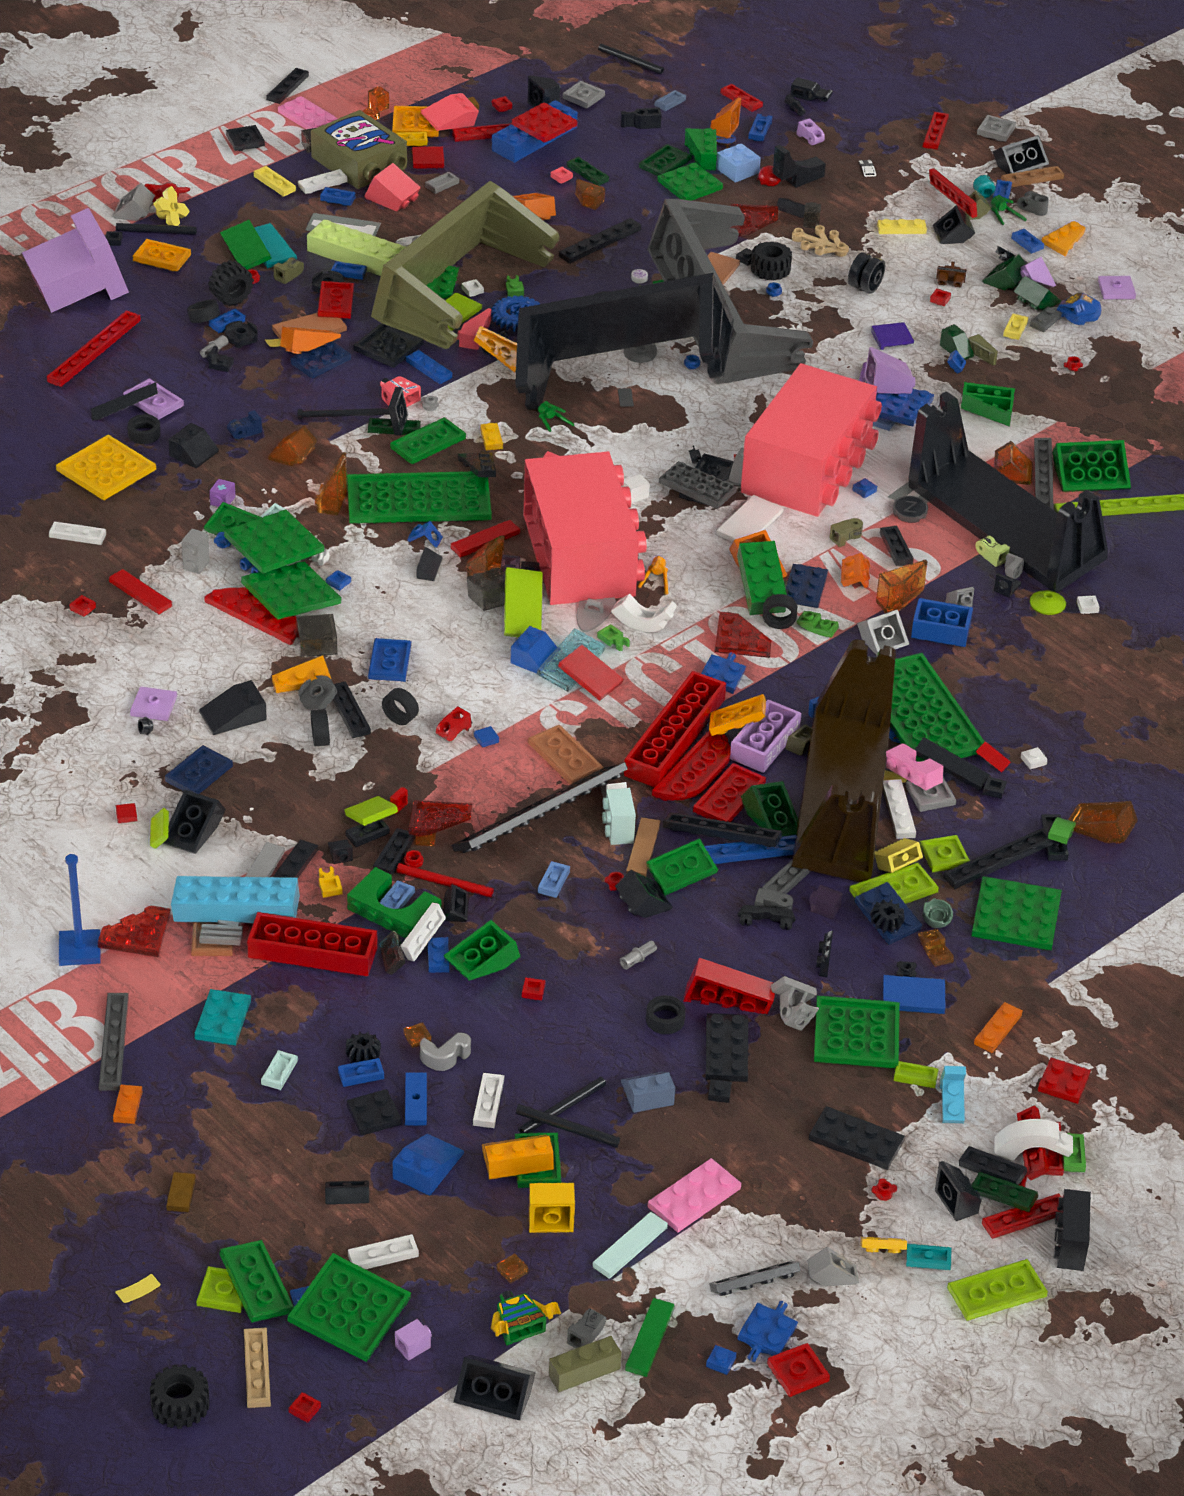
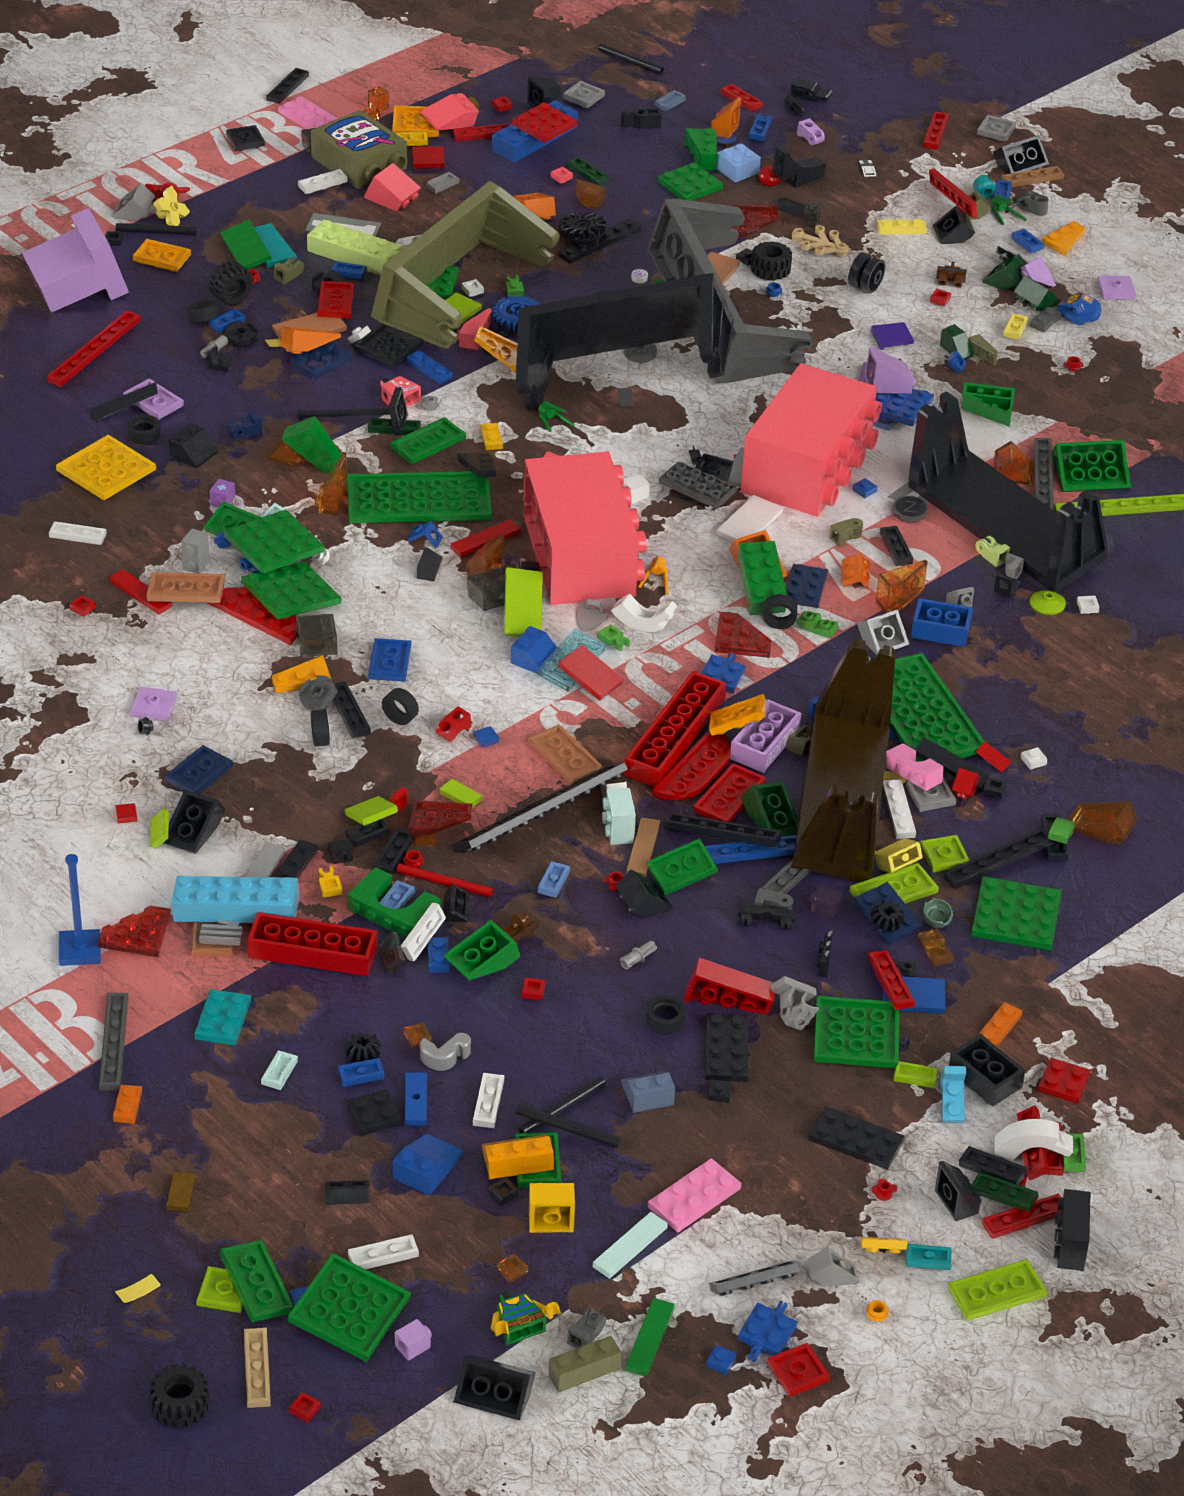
(186, 587): none -> nougat plate
(234, 708): black slope -> none
(274, 181): light yellow plate -> none
(312, 443): none -> green wedge
(337, 196): blue plate -> none
(338, 580): blue tile -> none
(358, 334): none -> white plate
(460, 793): none -> lime tile
(503, 1191): none -> black tile
(520, 927): none -> reddish brown hips
(583, 227): none -> black wheel
(665, 160): dark green tile -> none
(692, 361): blue plate -> none
(874, 1307): none -> light orange plate
(891, 980): none -> red tile
(965, 783): none -> red brick
(988, 1069): none -> black brick

